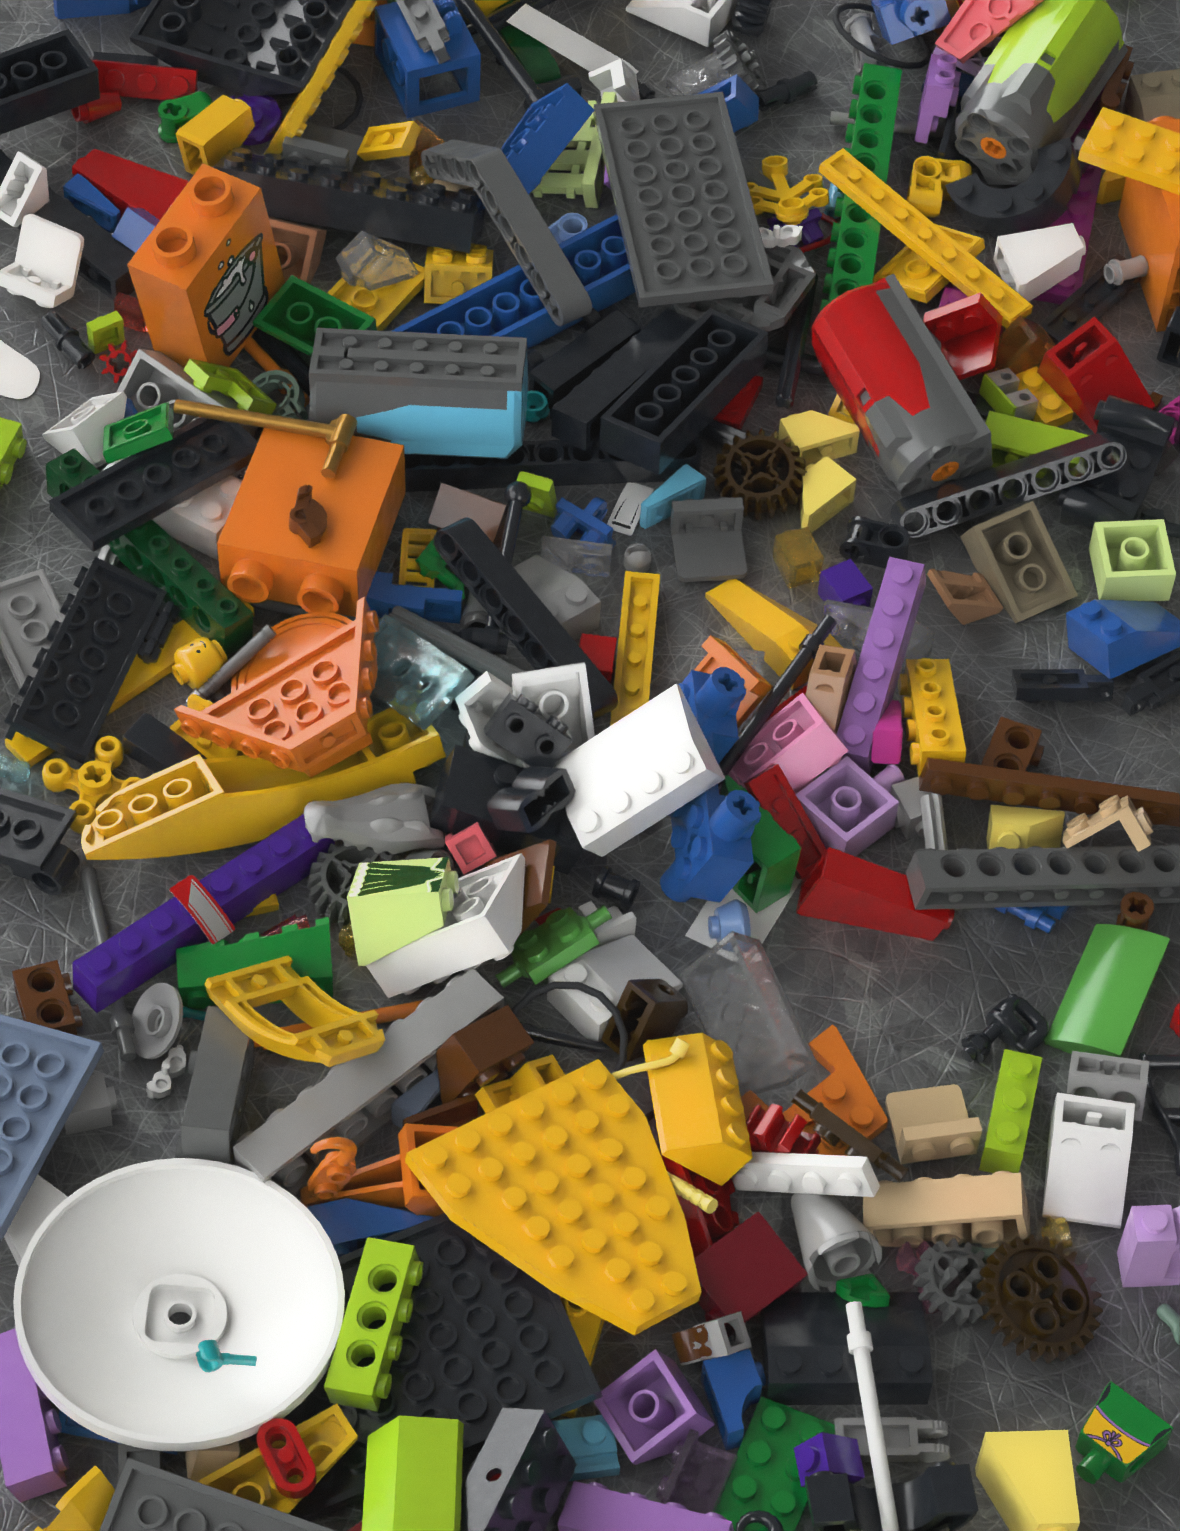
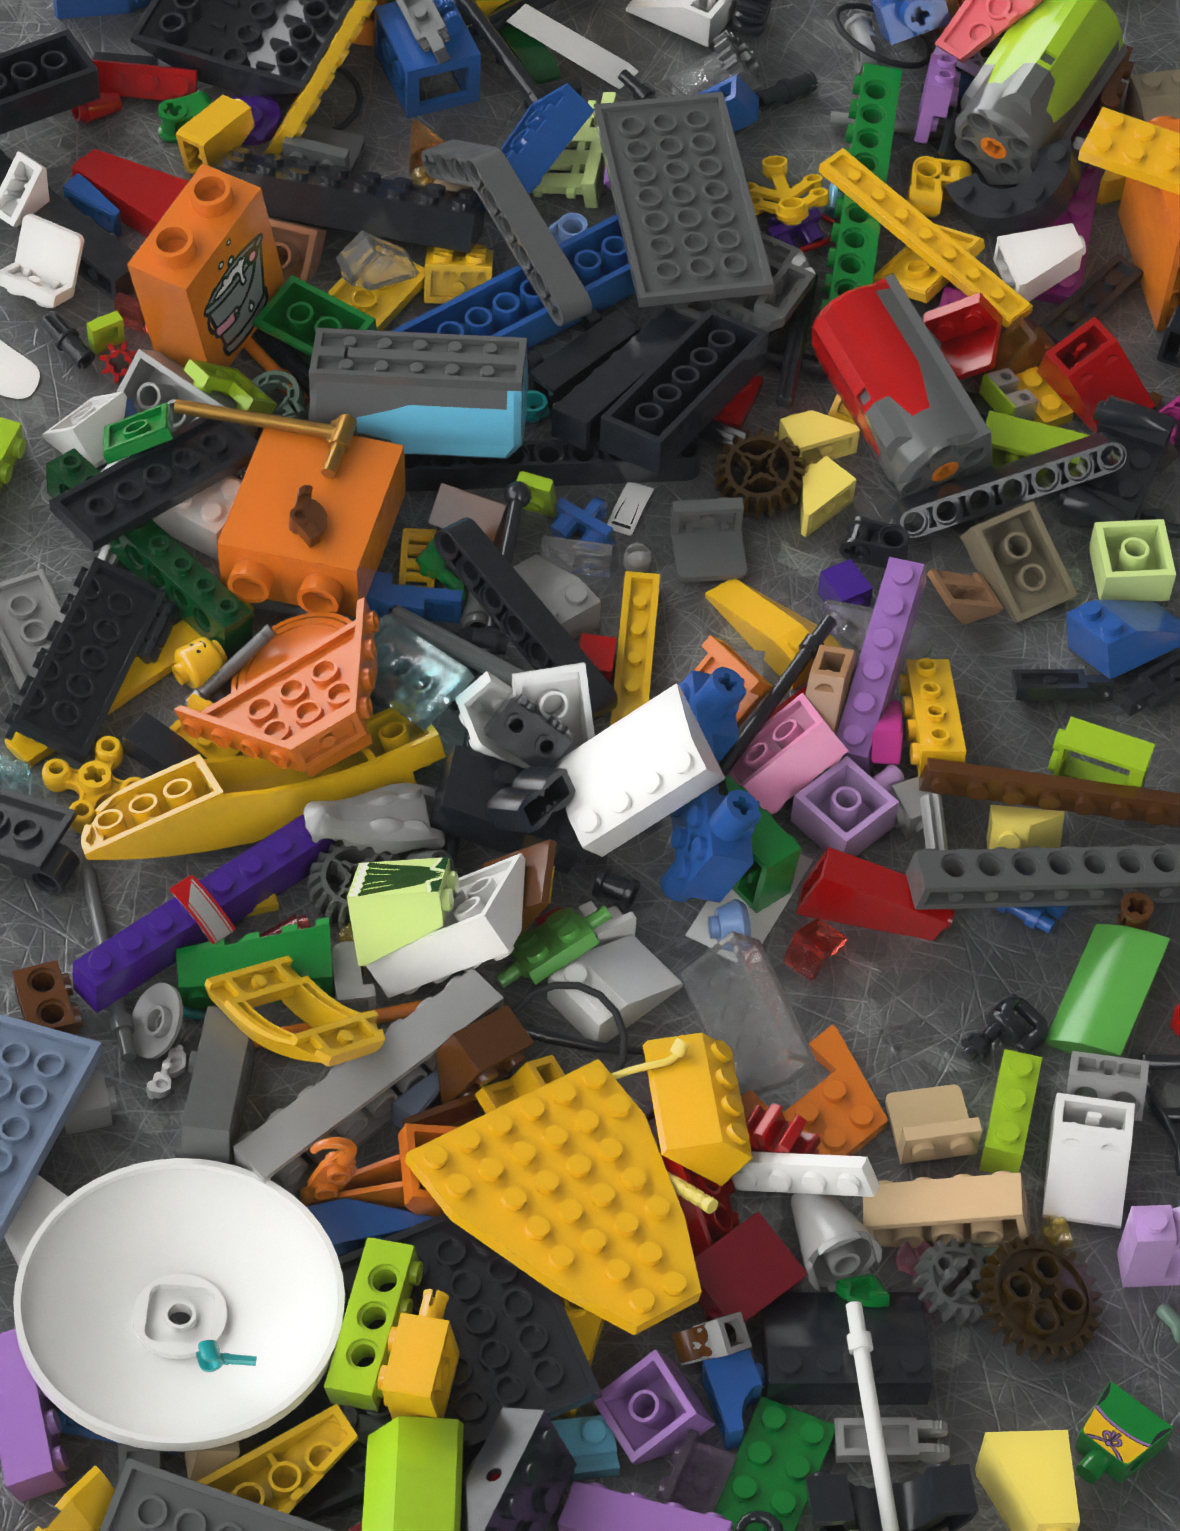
(135, 227): brick -> none
(288, 1460): red plate -> none
(348, 979): none -> light grey leg
(389, 141): yellow plate -> none
(420, 1361): none -> yellow brick
(470, 848): coral panel -> none
(616, 78): white panel -> none
(649, 1012): dark brown torso -> none
(682, 485): medium azure slope -> none
(779, 799): red plate -> none
(781, 236): white piece -> none
(797, 557): clear yellow brick -> none
(812, 947): none -> clear red bracket
(831, 1454): dark purple brick -> none
(835, 1130): dark brown plate -> none
(1014, 746): reddish brown brick -> none
(1104, 746): none -> lime window
(1118, 271): light grey pin -> none
(1134, 821): tan bracket -> none

